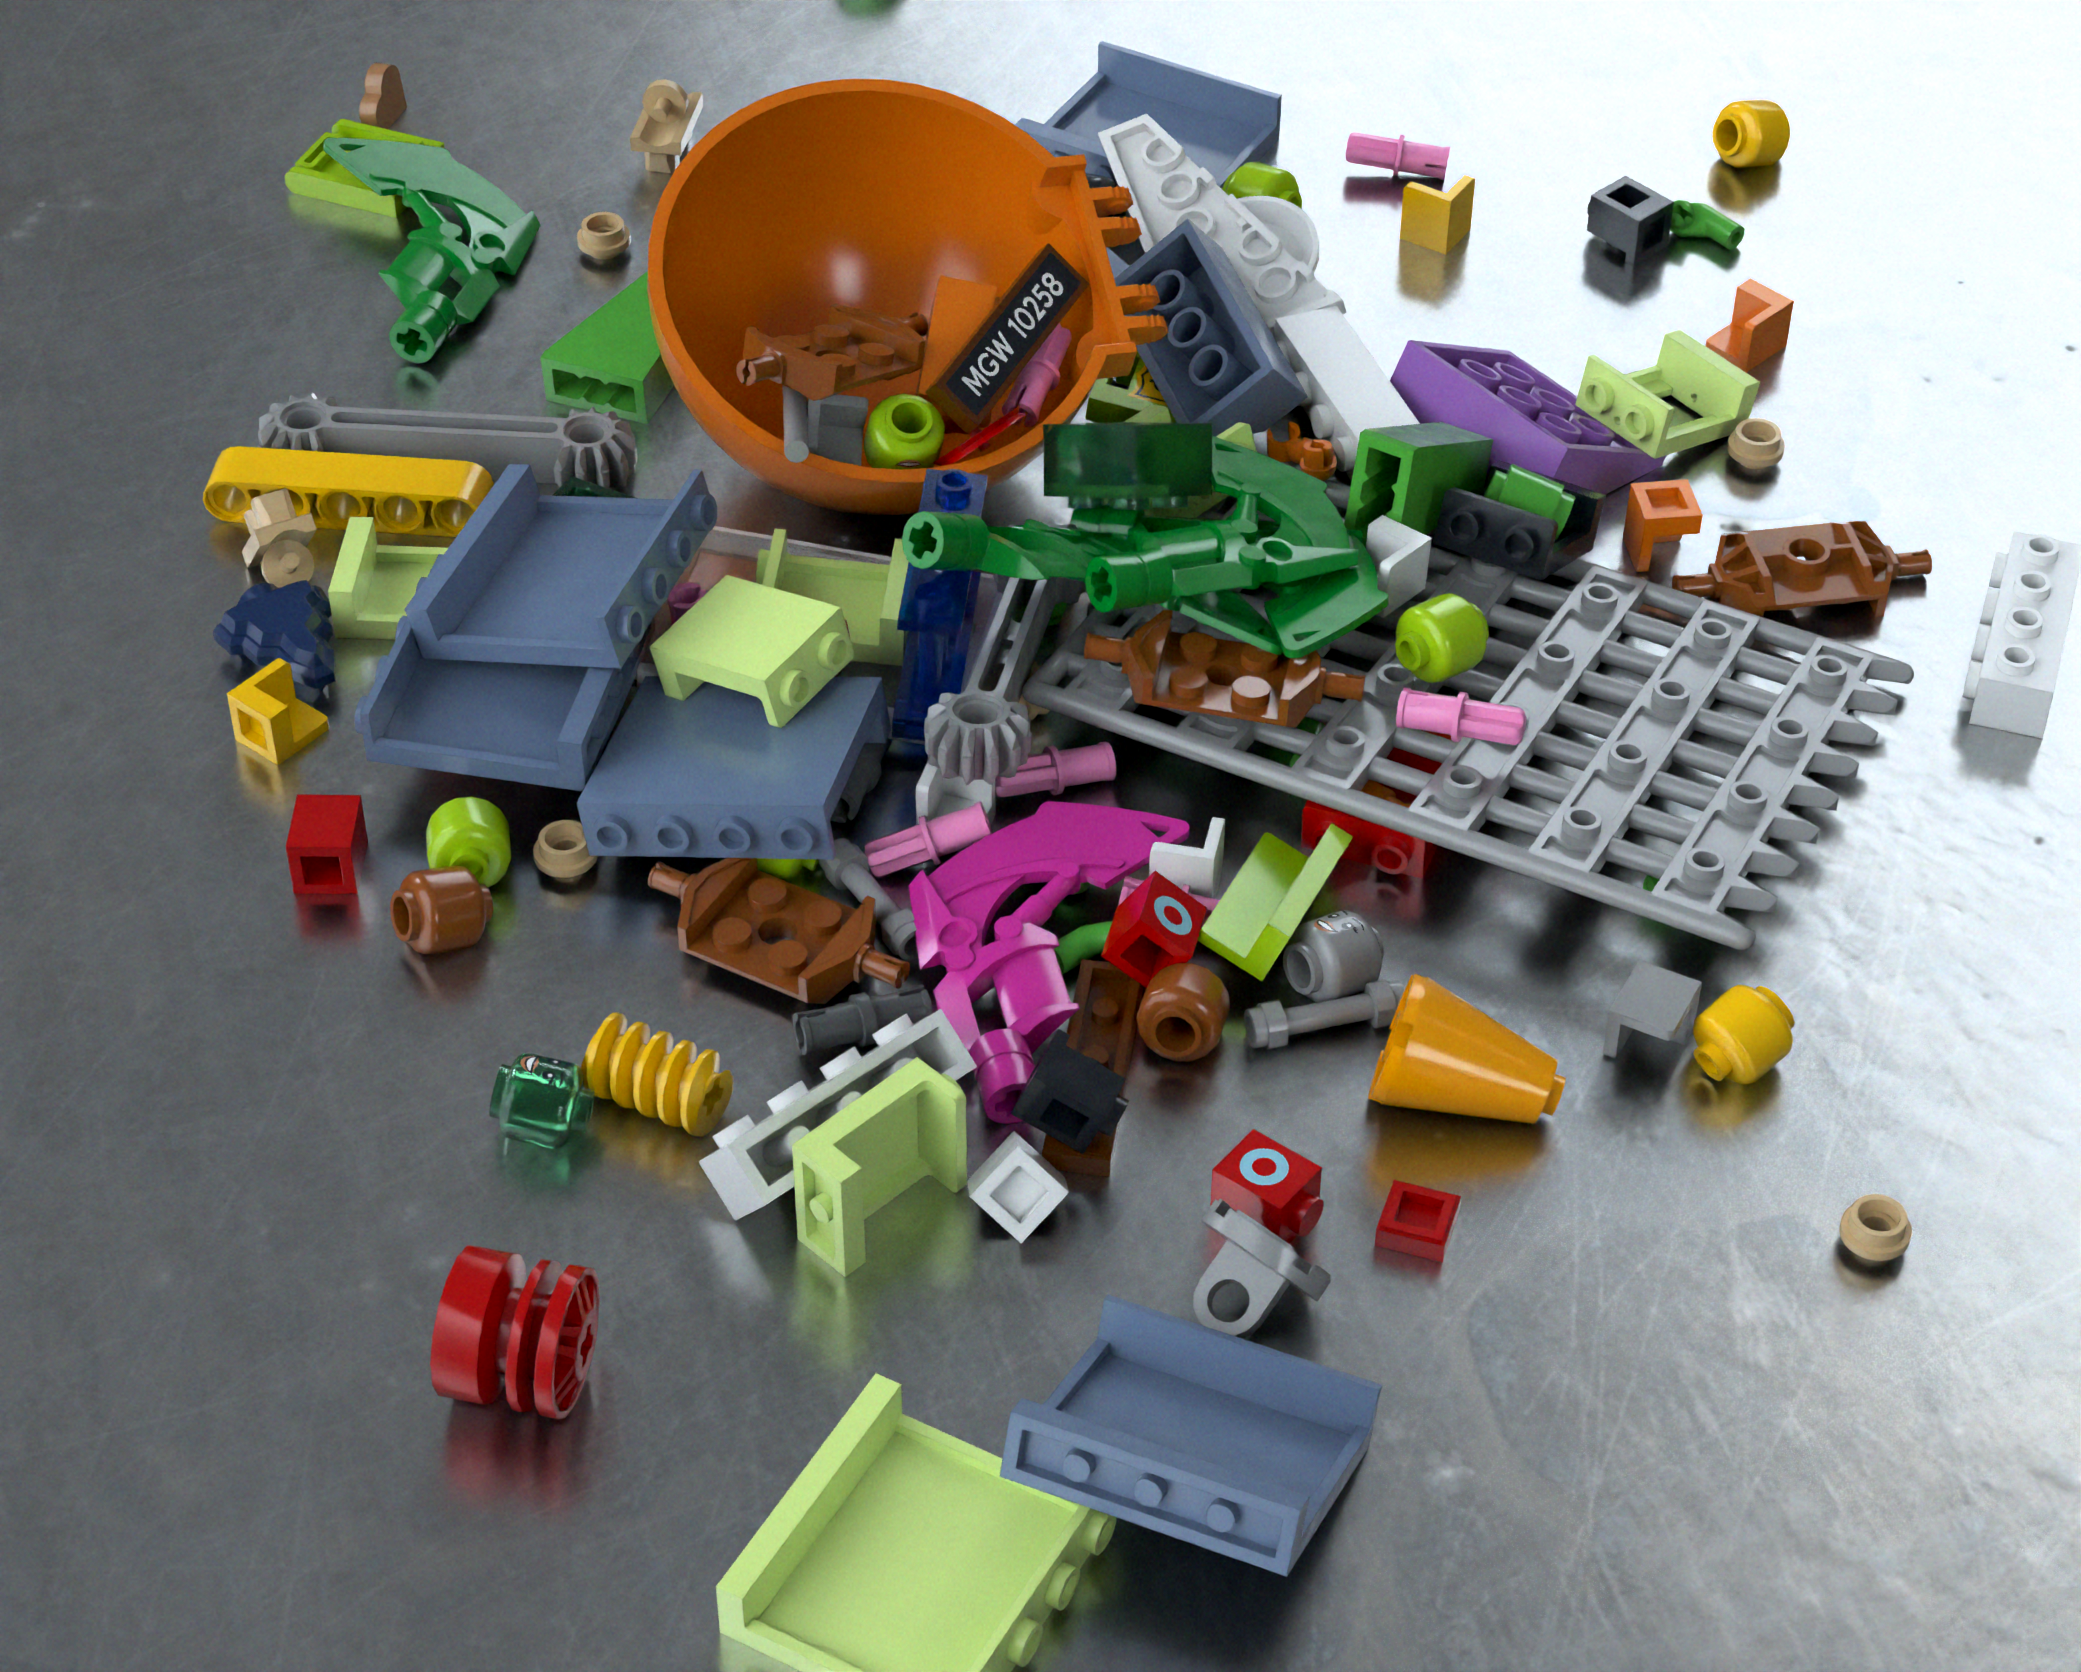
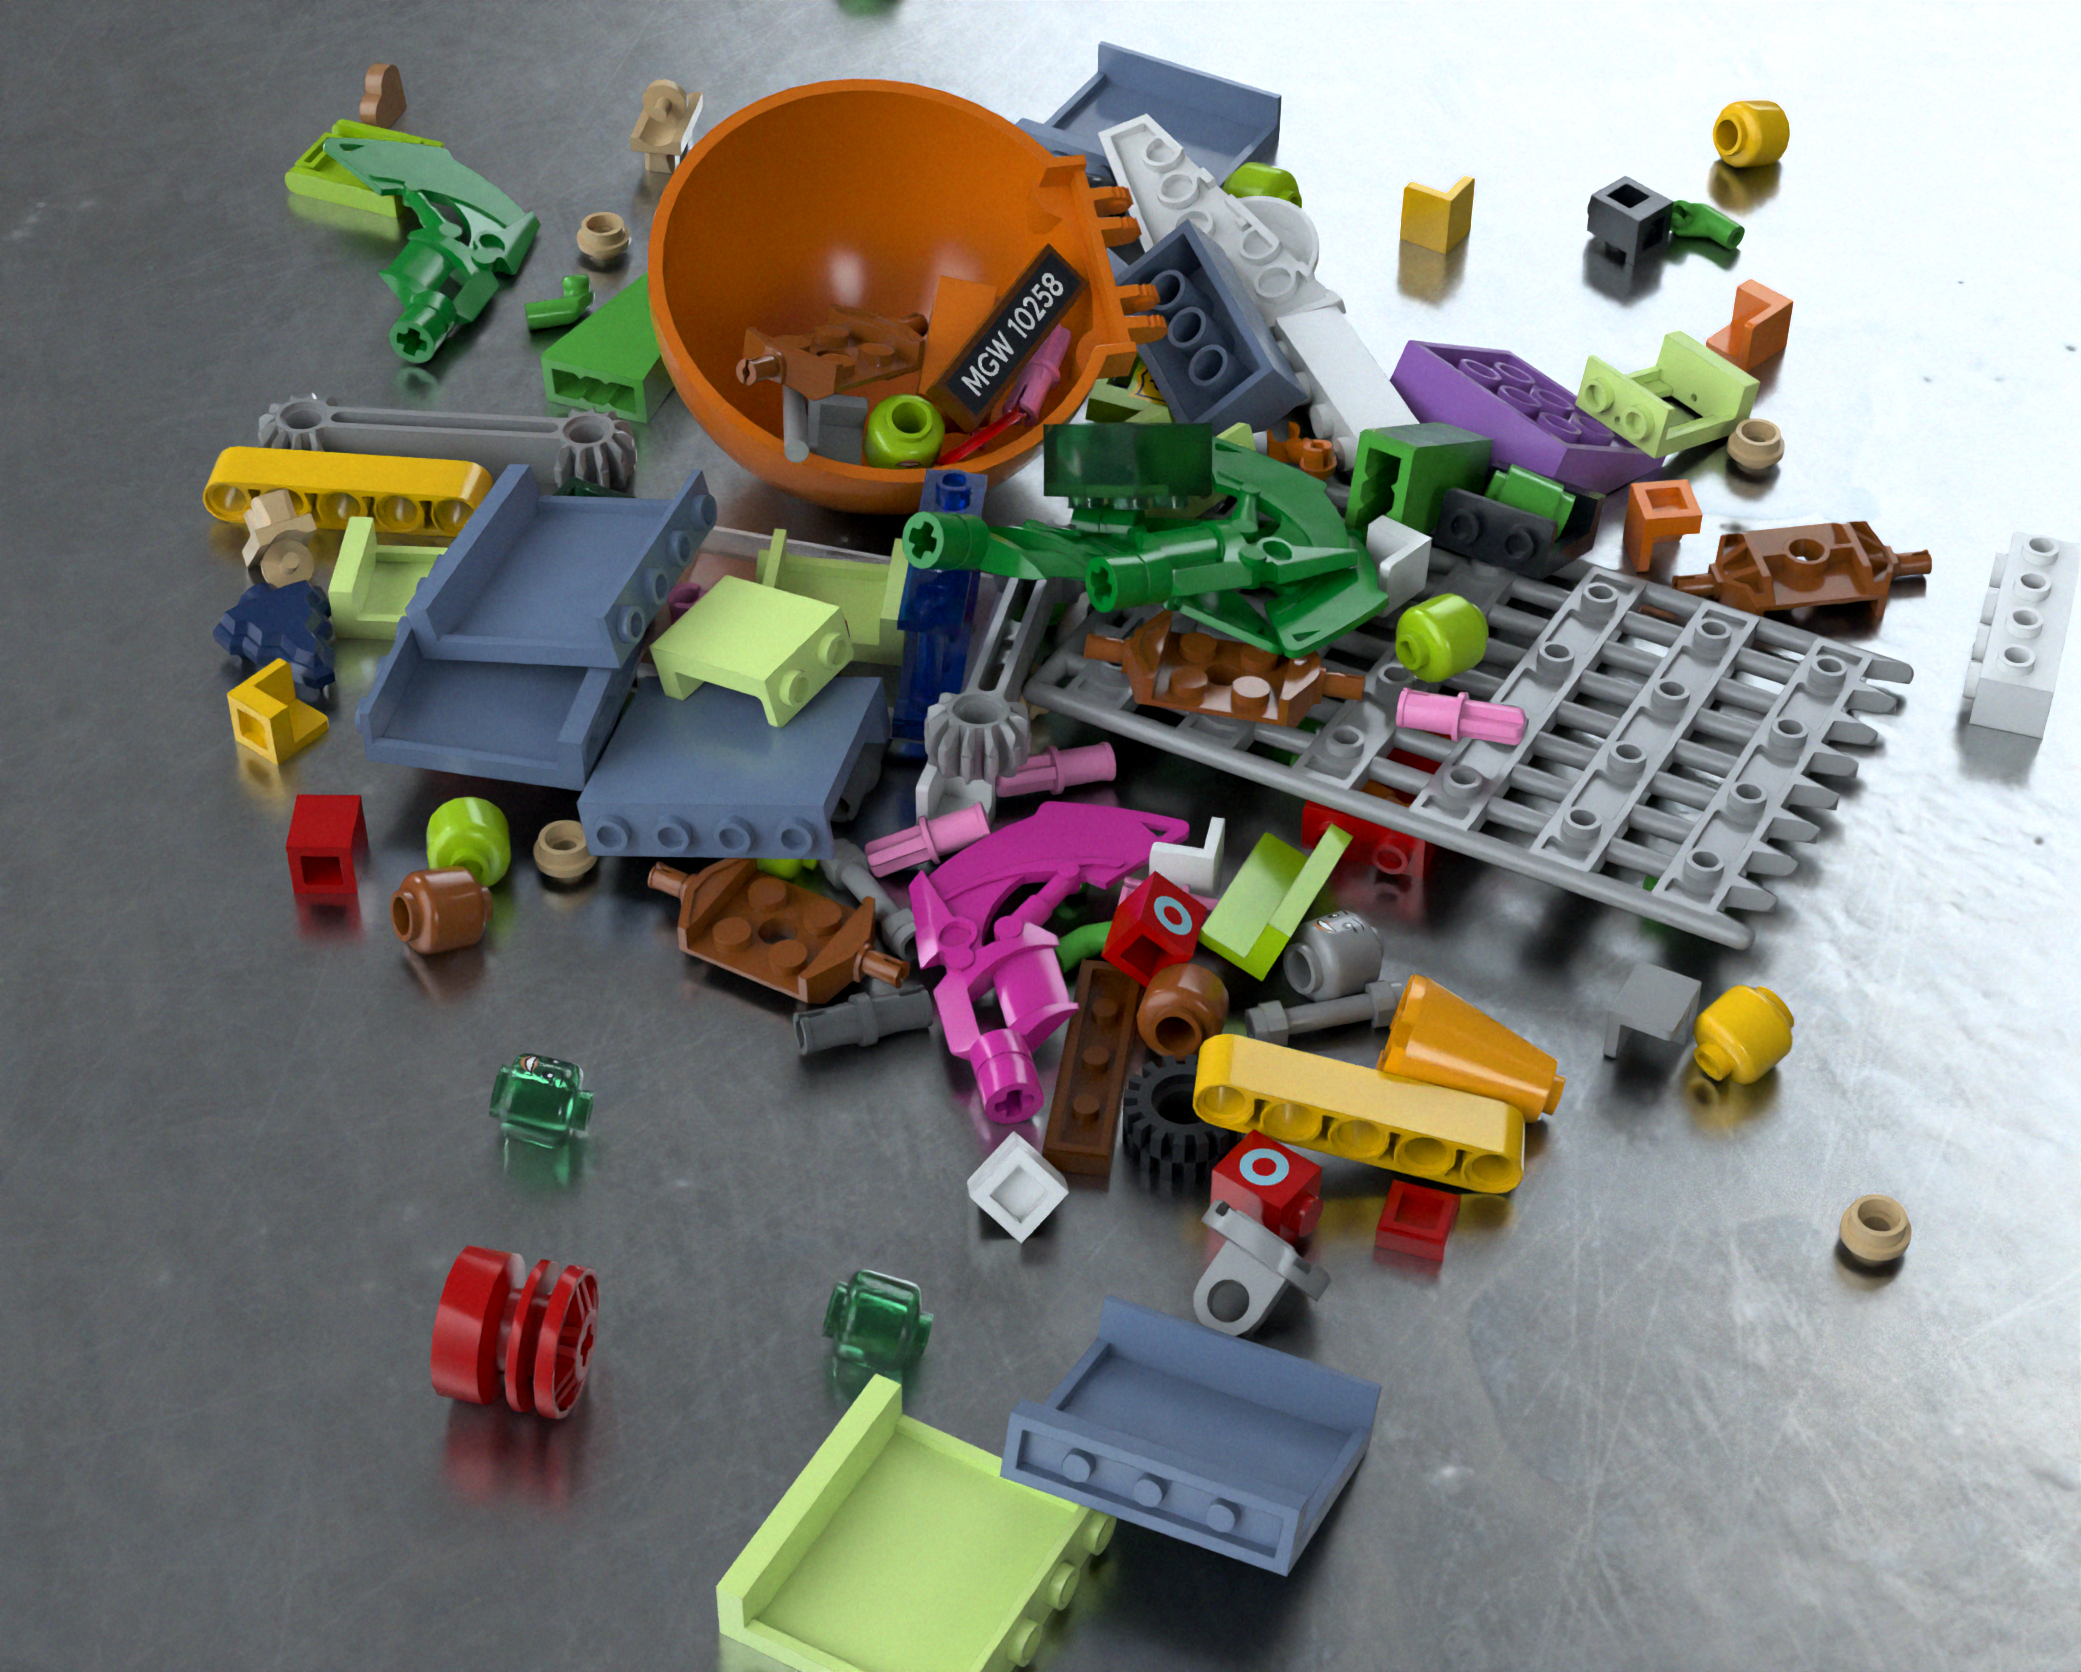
(562, 310): none -> bright green arm
(655, 1076): yellow piece -> none
(757, 1159): white brick -> none
(872, 1154): yellowish green panel -> none
(876, 1321): none -> clear green head
(1071, 1096): black brick -> none
(1166, 1143): none -> black tyre
(1360, 1114): none -> yellow beam
(1397, 155): bright pink axle -> none

